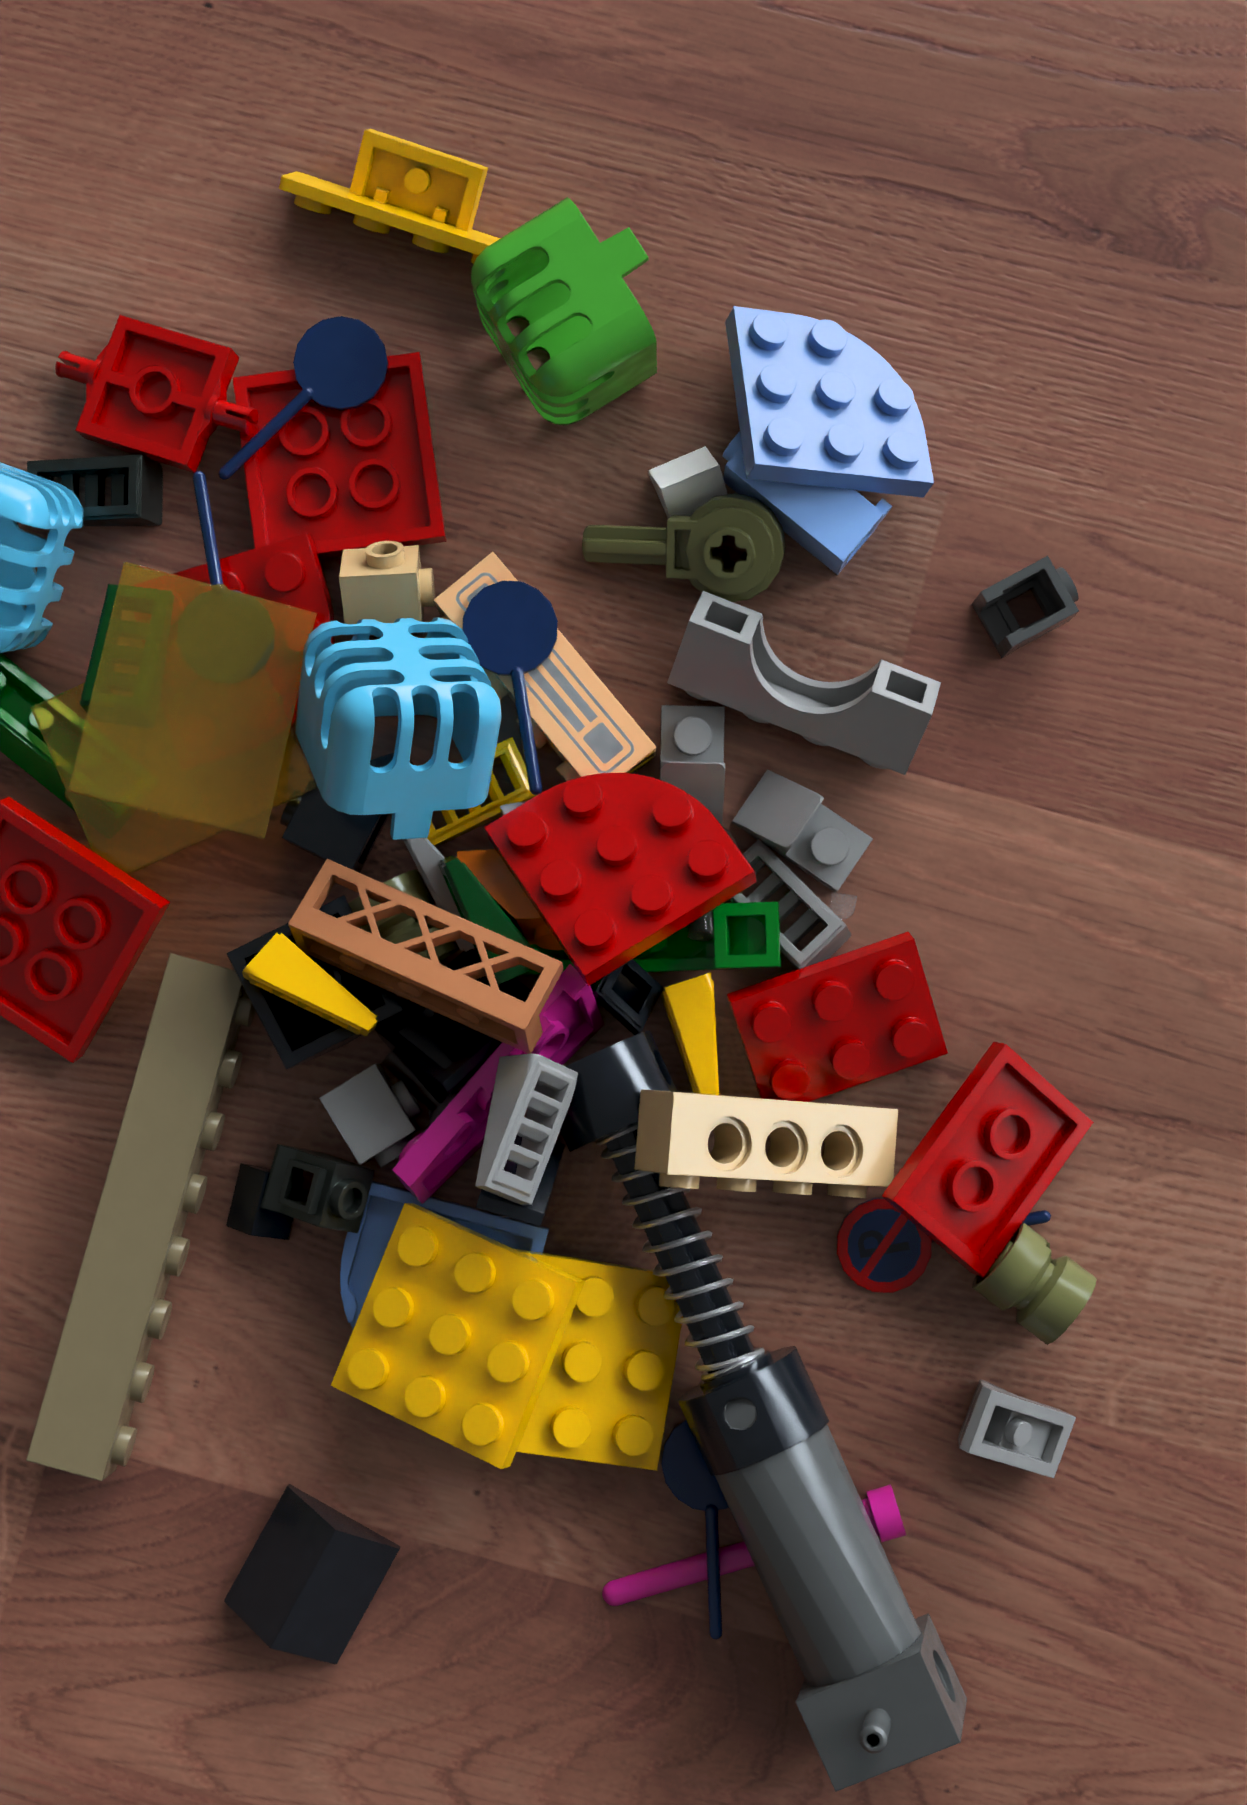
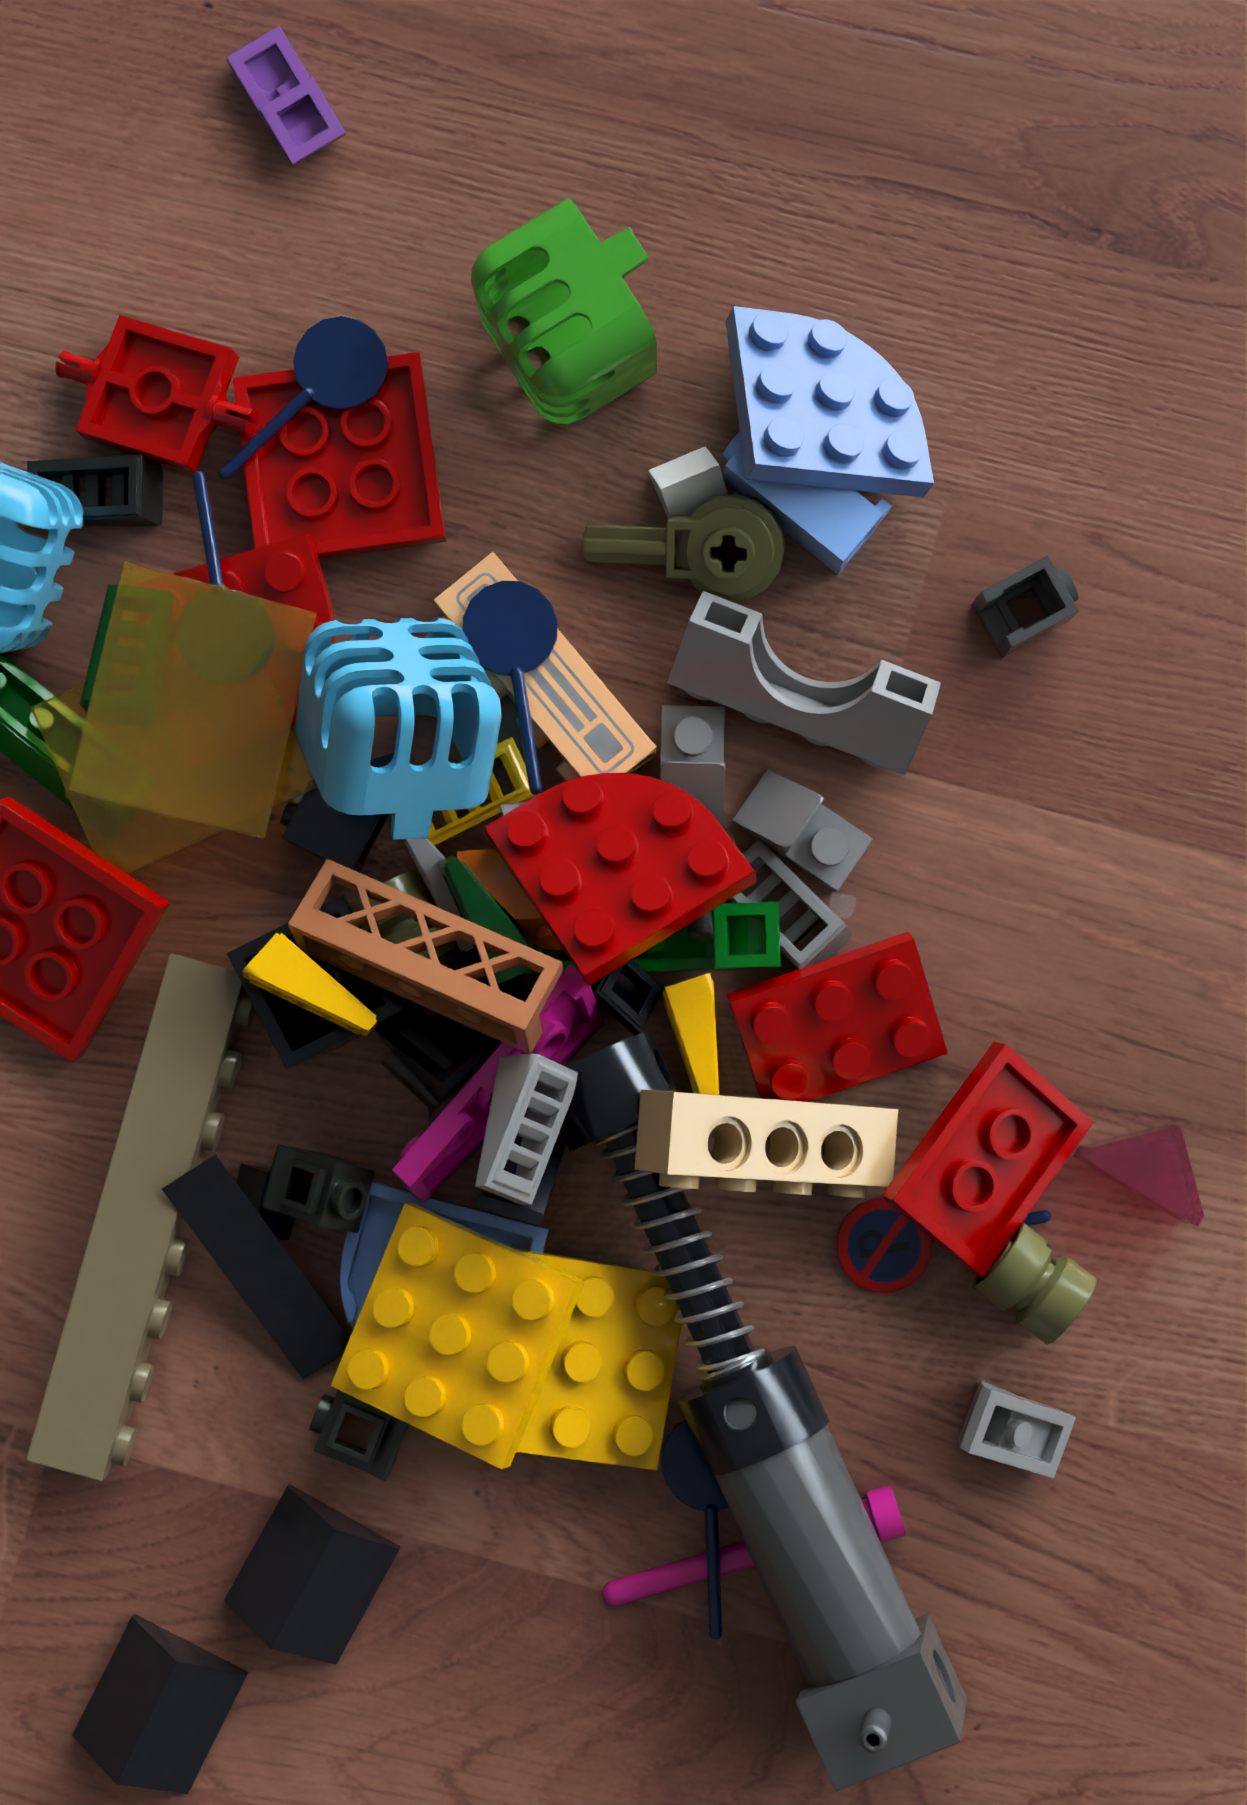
(157, 1709): none -> black slope
(258, 1266): none -> black sticker
(285, 96): none -> medium lavender slope
(373, 1115): light grey brick -> none
(383, 1445): none -> pearl dark grey window
(385, 583): tan brick -> none
(404, 189): yellow bracket -> none
(1152, 1166): none -> clear pink slope

